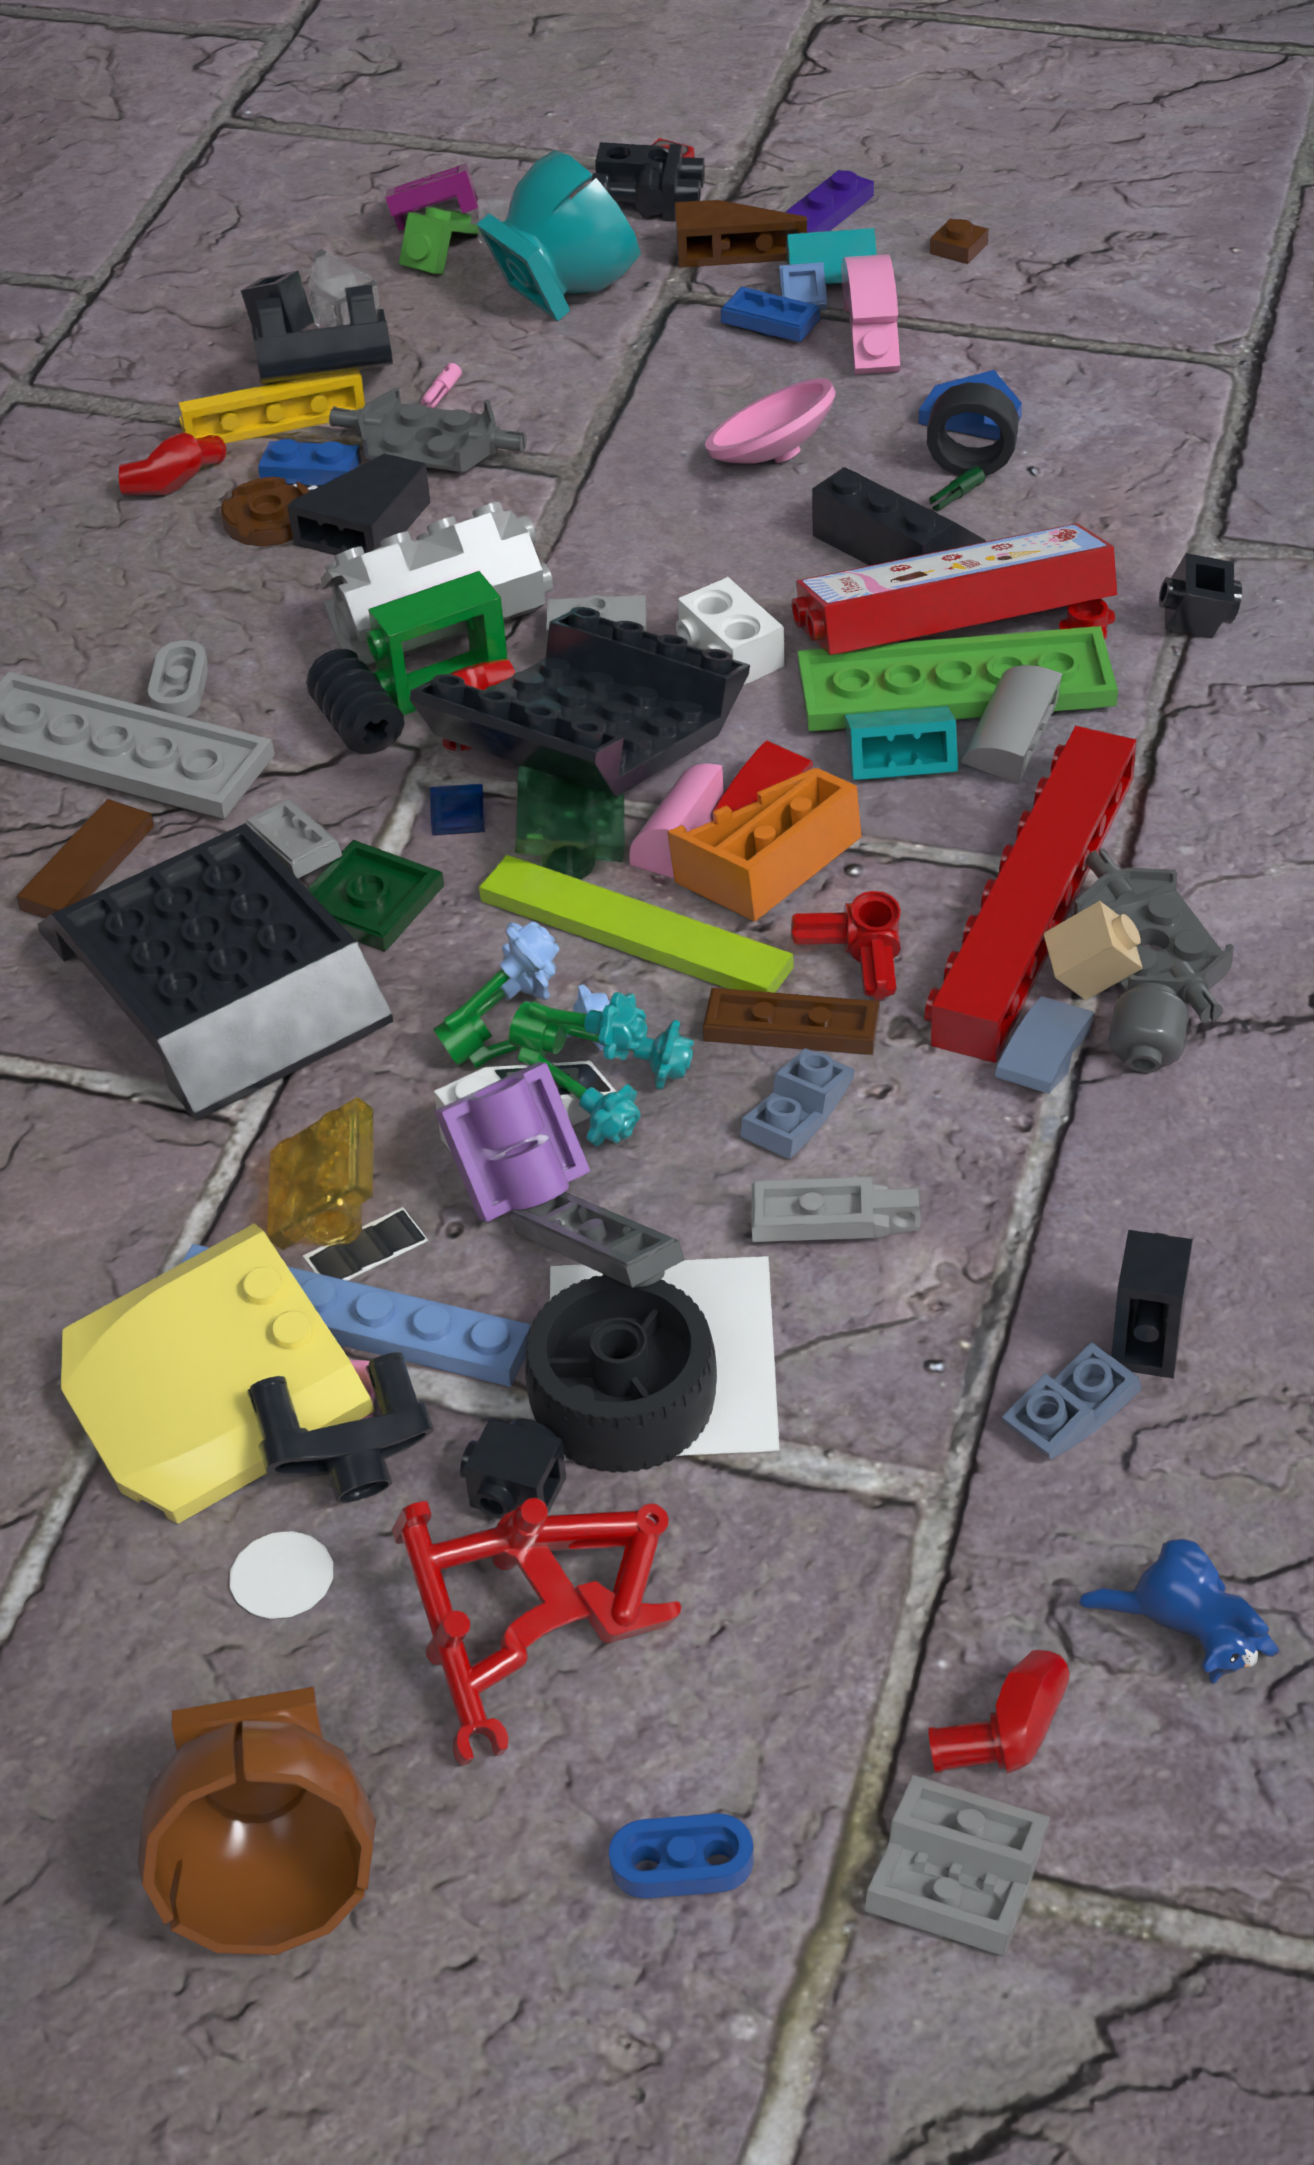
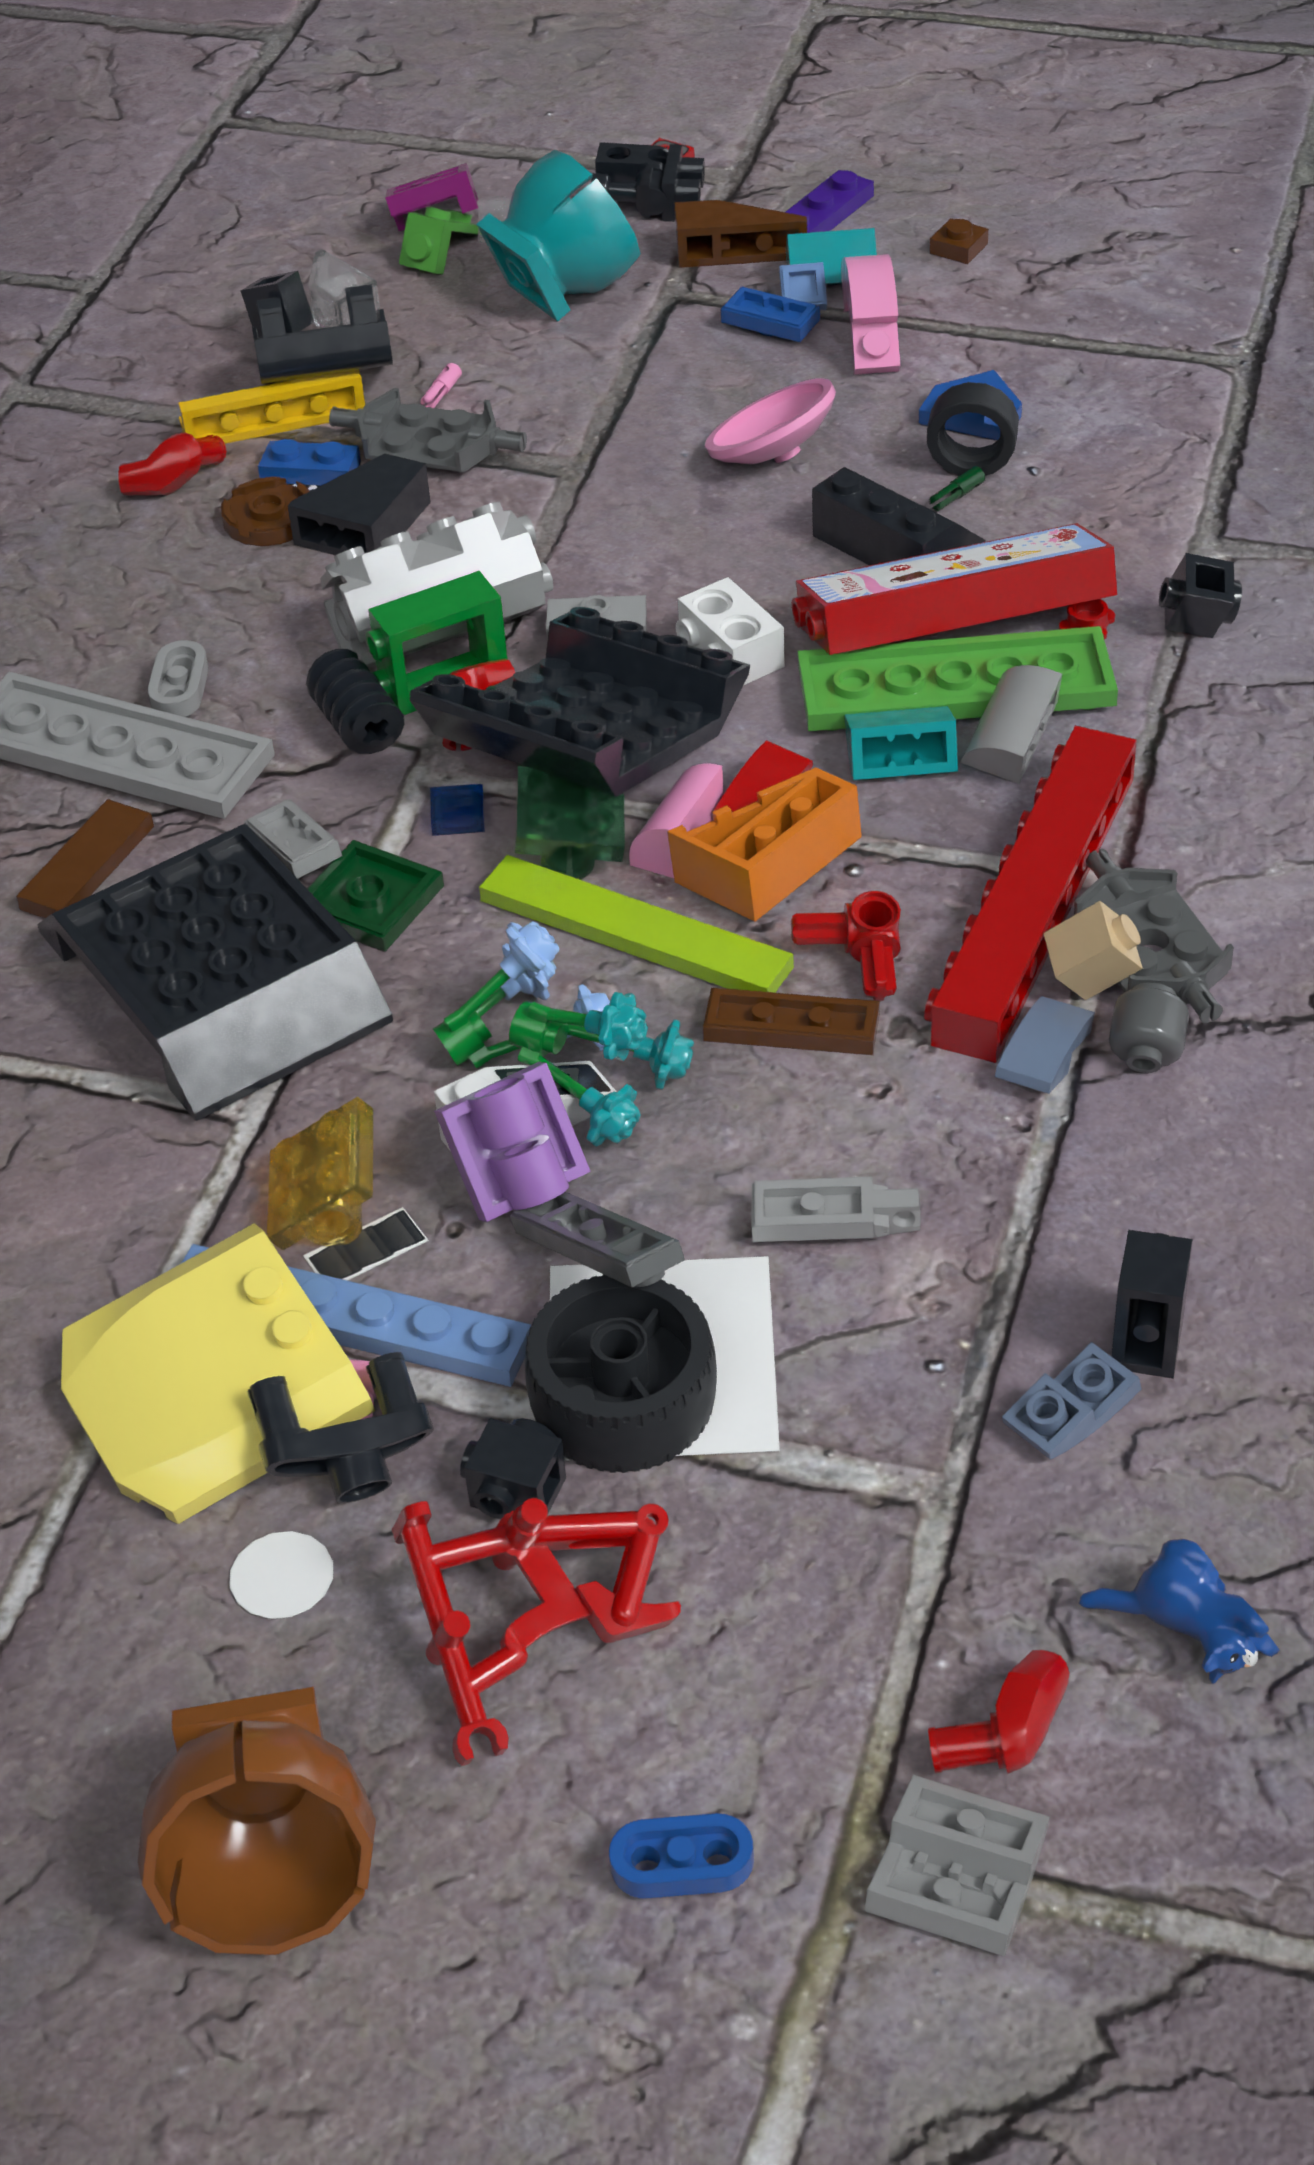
(800, 1103): sand blue slope -> none

